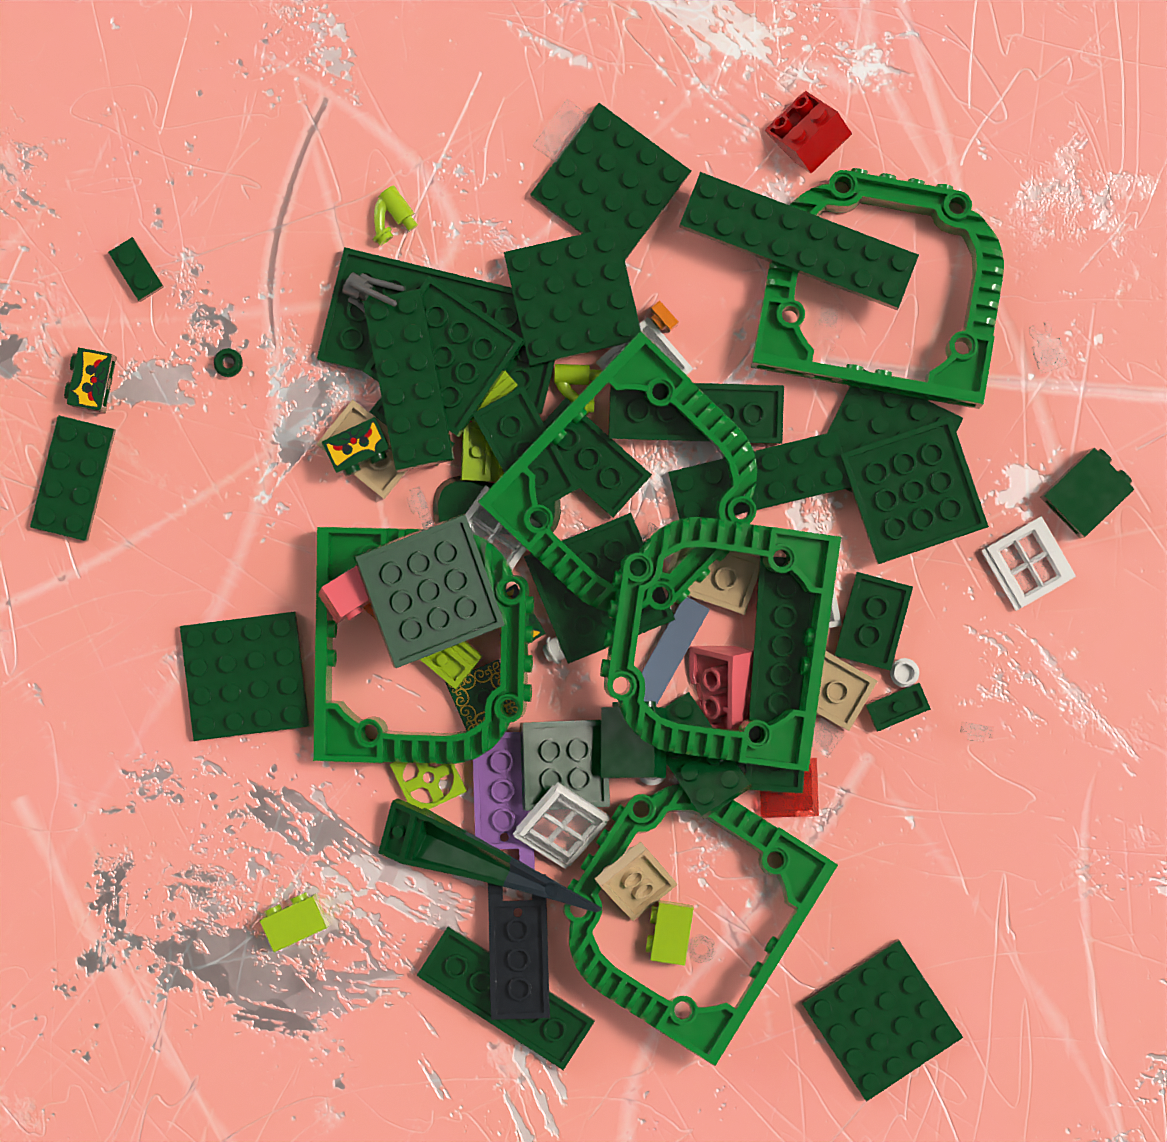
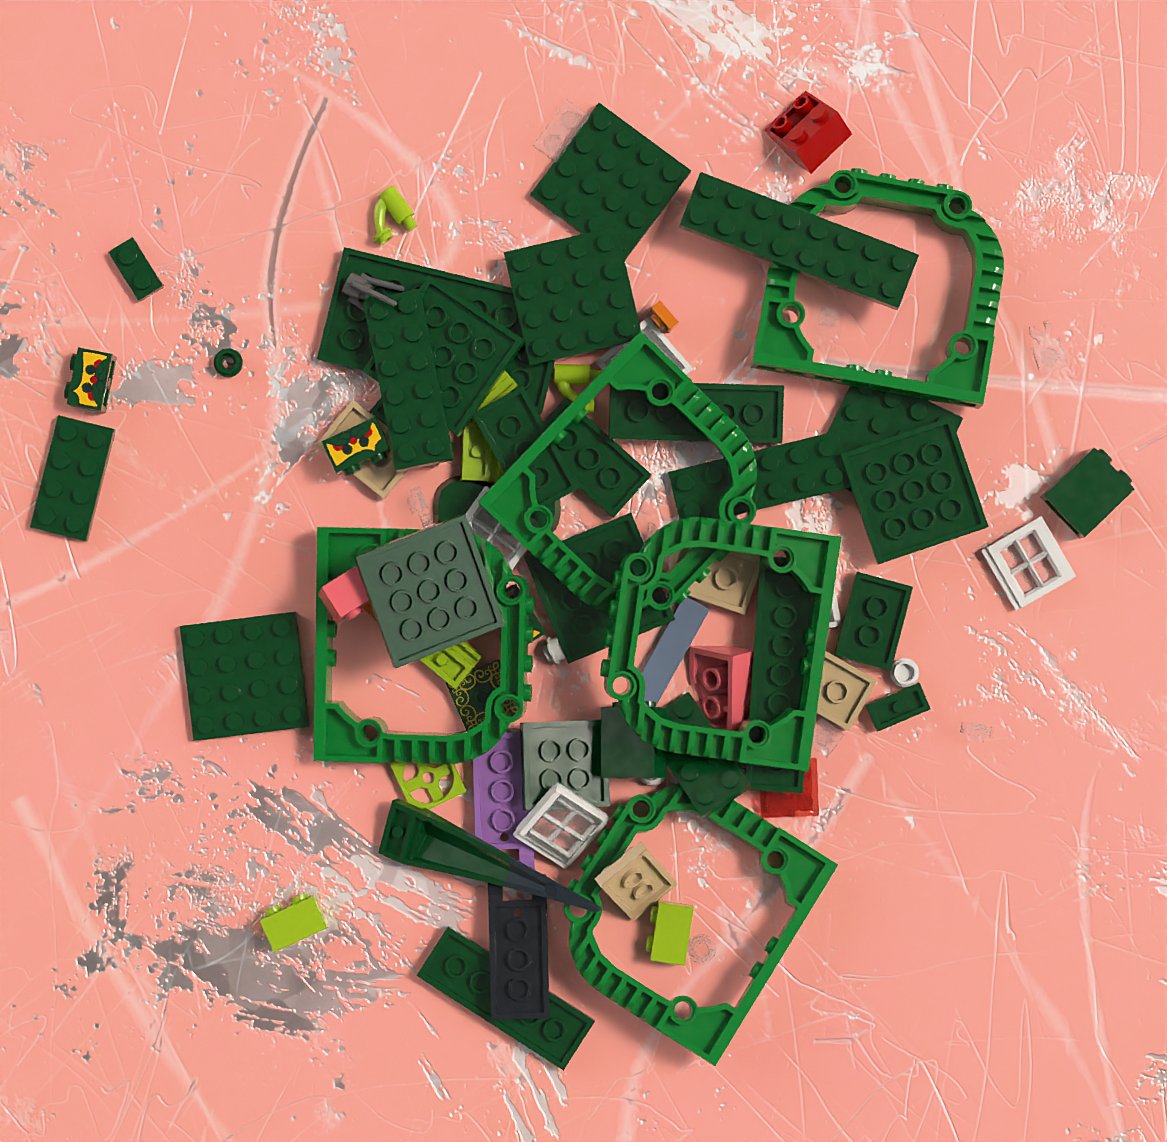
(882, 1020): dark green plate -> none

